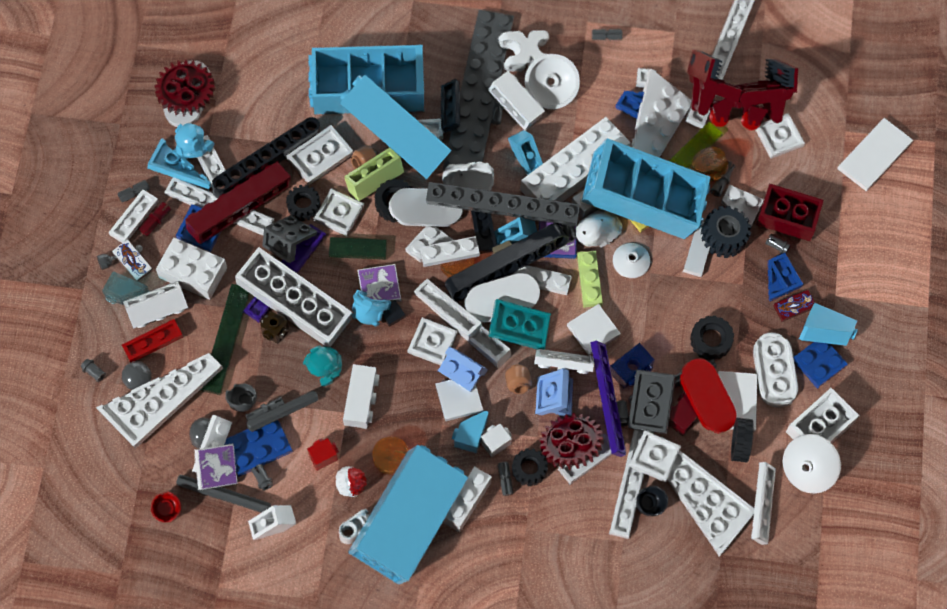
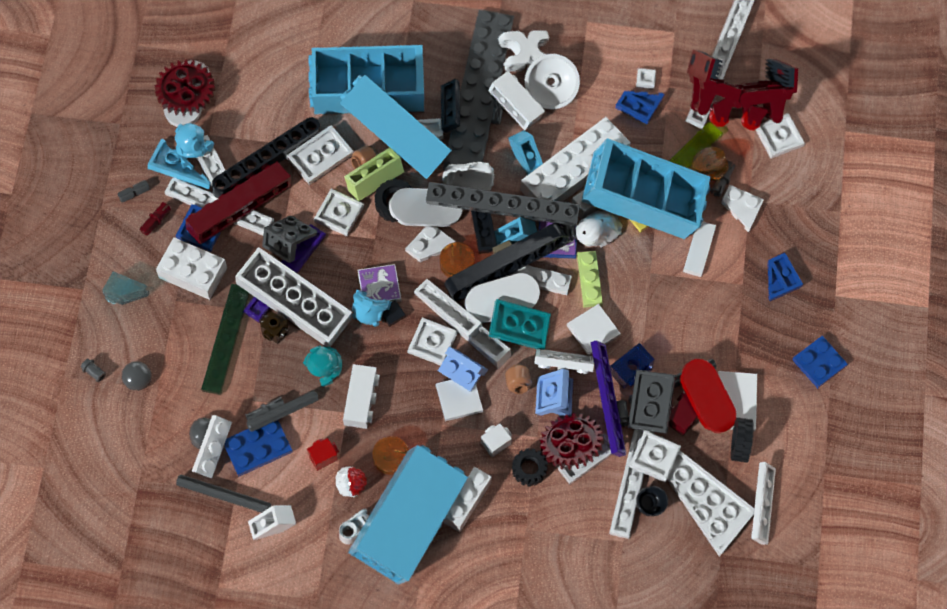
(105, 260): dark grey hinge -> none
(132, 260): tile -> none
(133, 216): white plate -> none
(152, 340): red plate -> none
(153, 403): white wing -> none
(155, 305): white brick -> none
(166, 507): red hair -> none
(215, 466): tile -> none
(241, 397): dark grey hair -> none
(261, 476): dark grey pin -> none
(303, 192): black tyre -> none
(357, 248): clear green tile -> none
(449, 251): white plate -> none
(470, 432): medium azure slope -> none
(506, 483): dark grey piece -> none
(611, 34): dark grey piece -> none
(631, 268): white dish -> none
(658, 114): white wing -> none
(719, 325): black tyre -> none
(725, 231): black wheel -> none
(775, 370): white tile -> none
(779, 244): dark grey pin -> none
(790, 212): dark red brick -> none
(794, 305): tile -> none
(822, 461): white dish -> none
(826, 417): white brick -> none
(828, 327): medium azure slope -> none
(875, 154): white tile -> none

